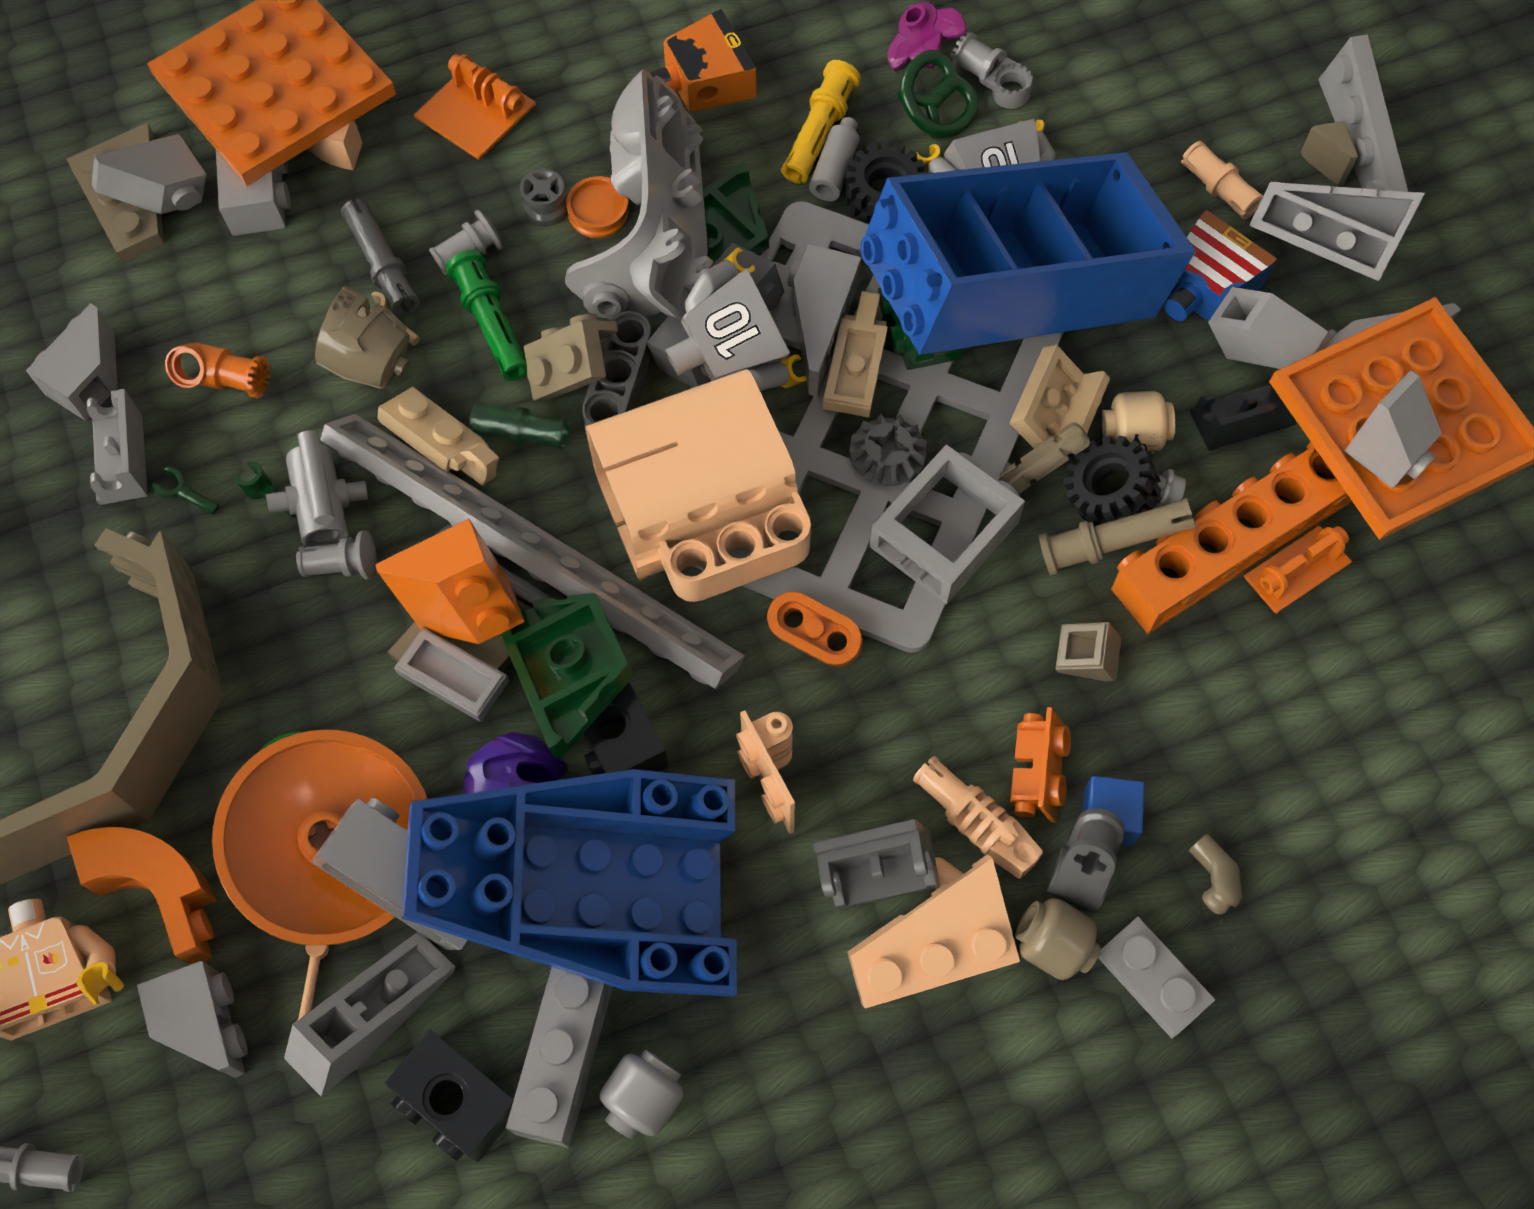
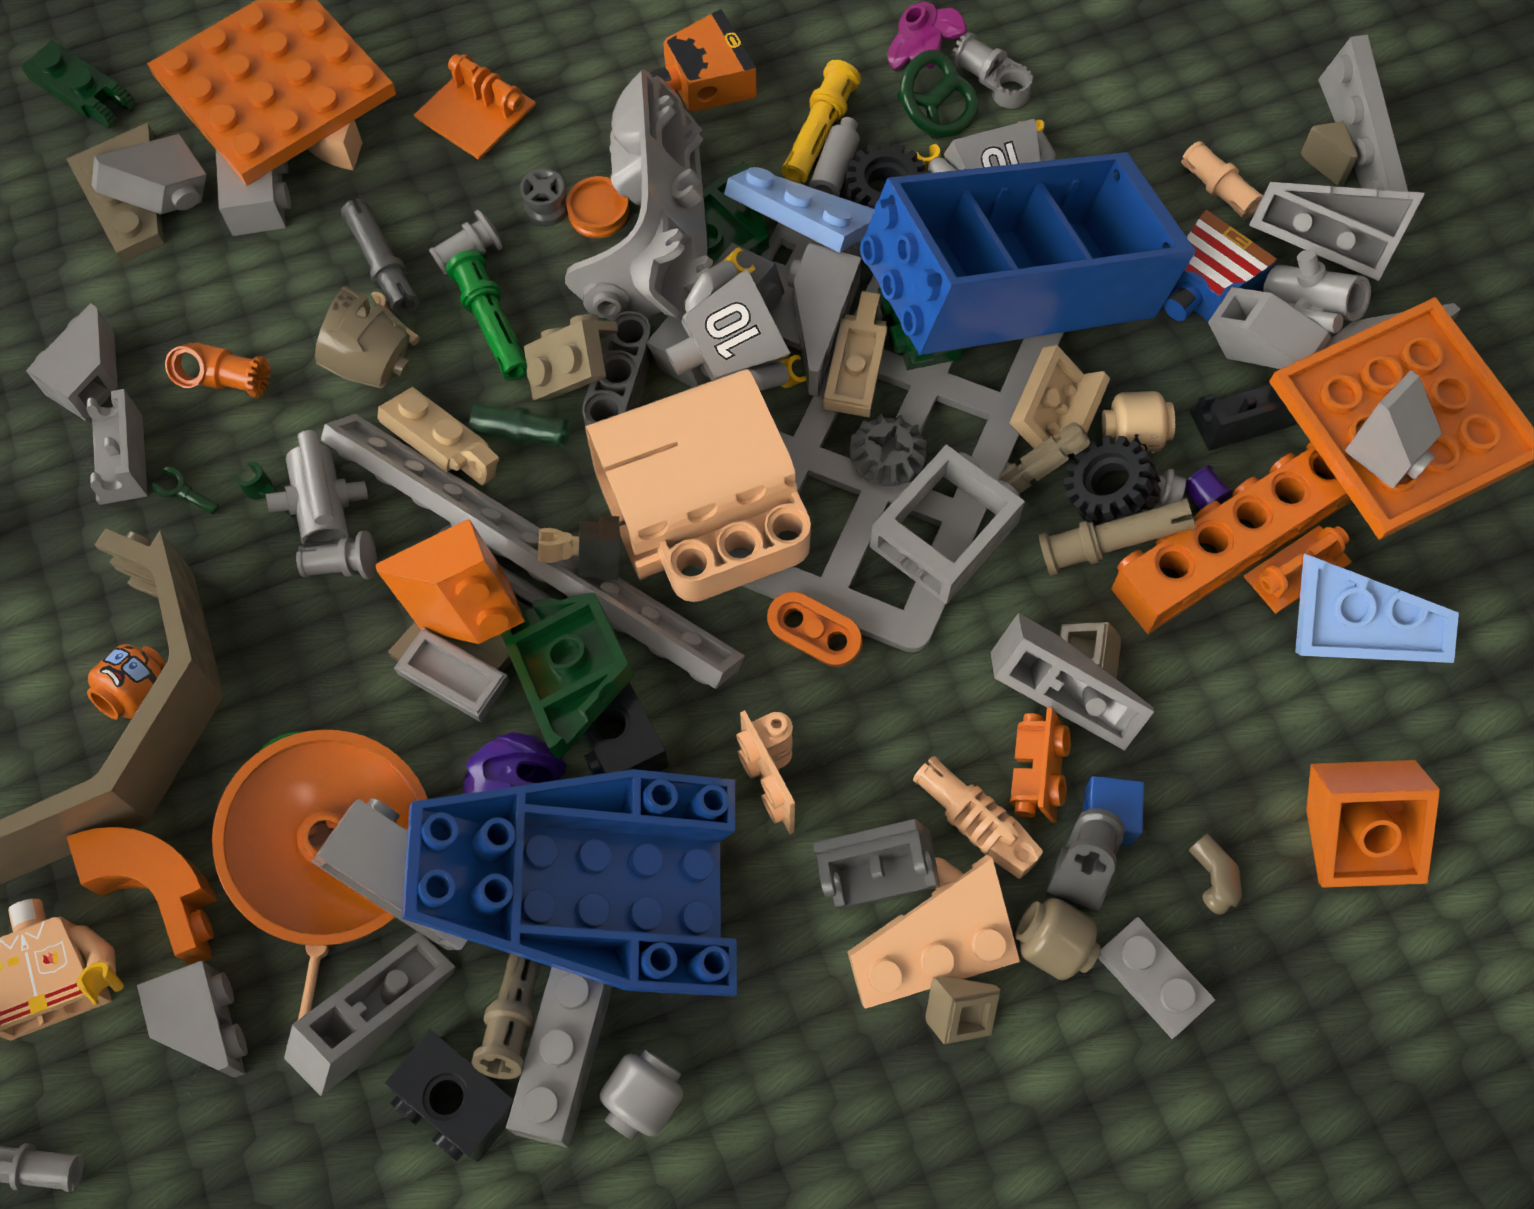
(77, 83): none -> dark green hinge
(124, 680): none -> orange head
(508, 1021): none -> dark tan pin
(595, 546): none -> pearl dark grey piece
(809, 211): none -> light blue wing
(961, 1009): none -> dark tan slope
(1068, 681): none -> light grey slope
(1206, 487): none -> dark purple axle
(1318, 293): none -> light grey pin
(1369, 620): none -> light blue wing
(1371, 822): none -> orange slope

